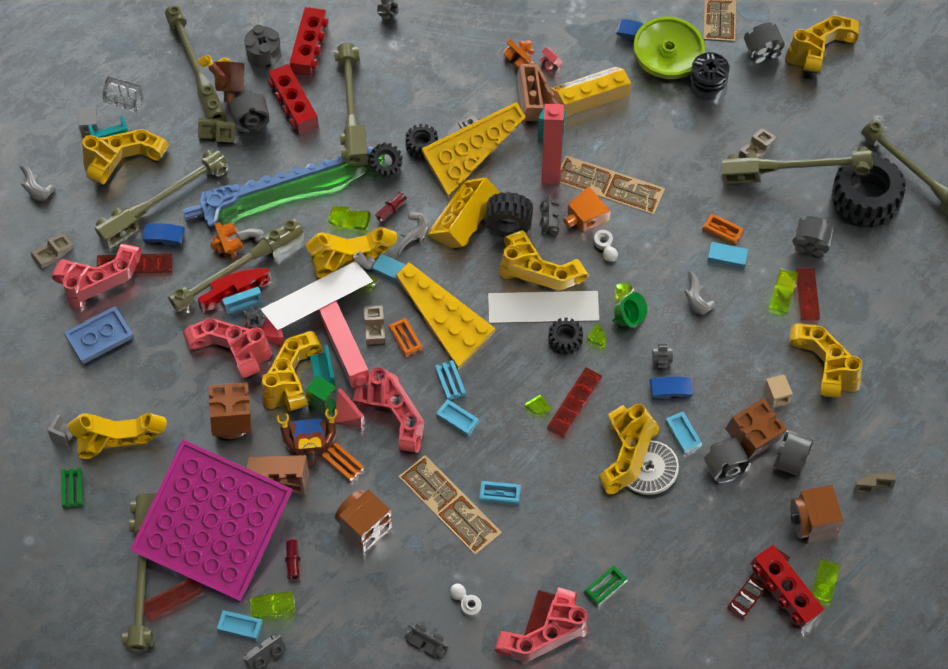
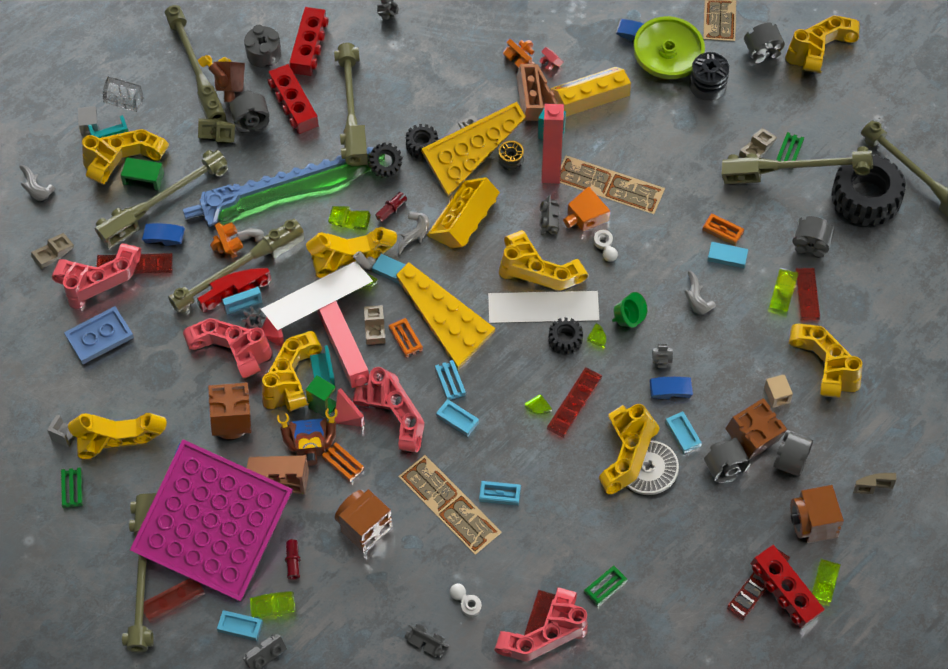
(142, 171): none -> green panel
(508, 213): black tyre -> none
(511, 148): none -> pearl dark grey wheel
(623, 289): clear neon green tile -> none
(793, 139): none -> green tile

